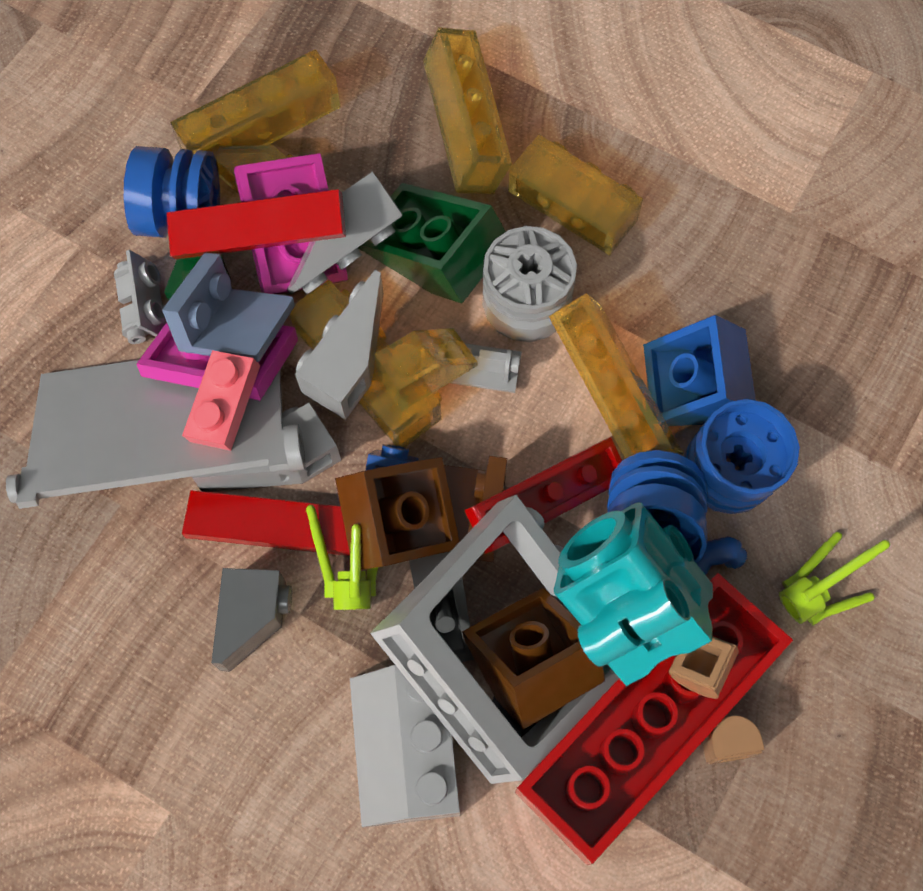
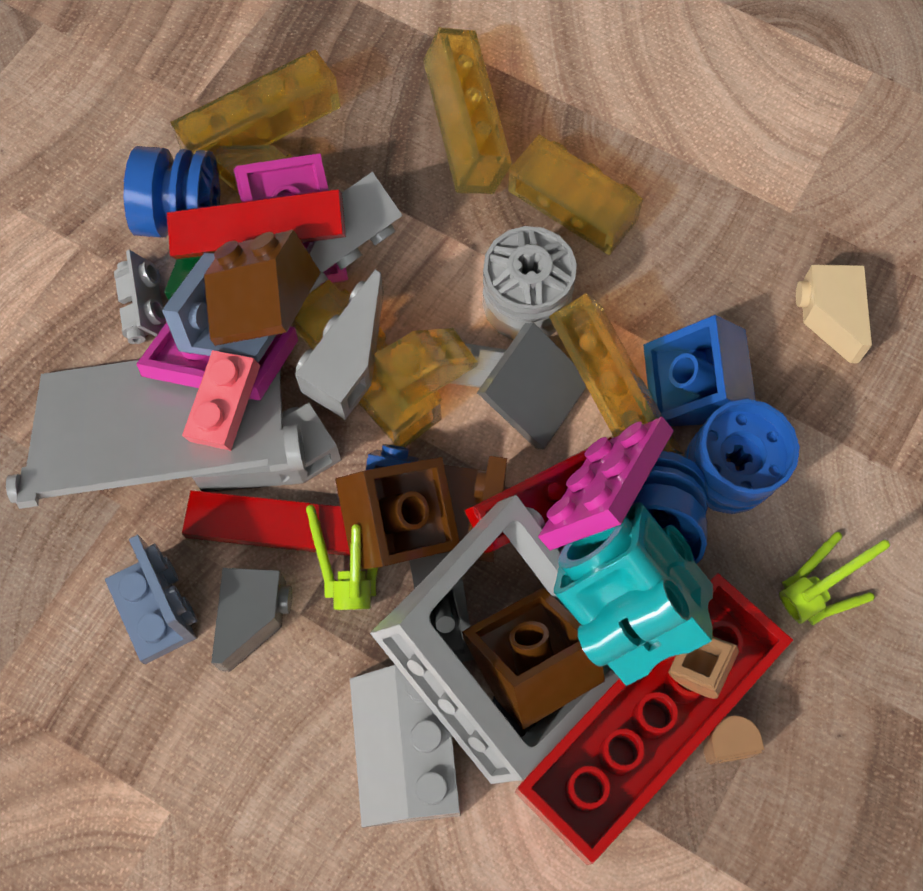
(150, 605): none -> sand blue bracket
(257, 286): none -> reddish brown slope
(438, 241): dark green slope -> none
(533, 386): none -> dark grey tile
(605, 483): none -> dark pink plate
(723, 551): blue arm -> none
(837, 308): none -> tan slope

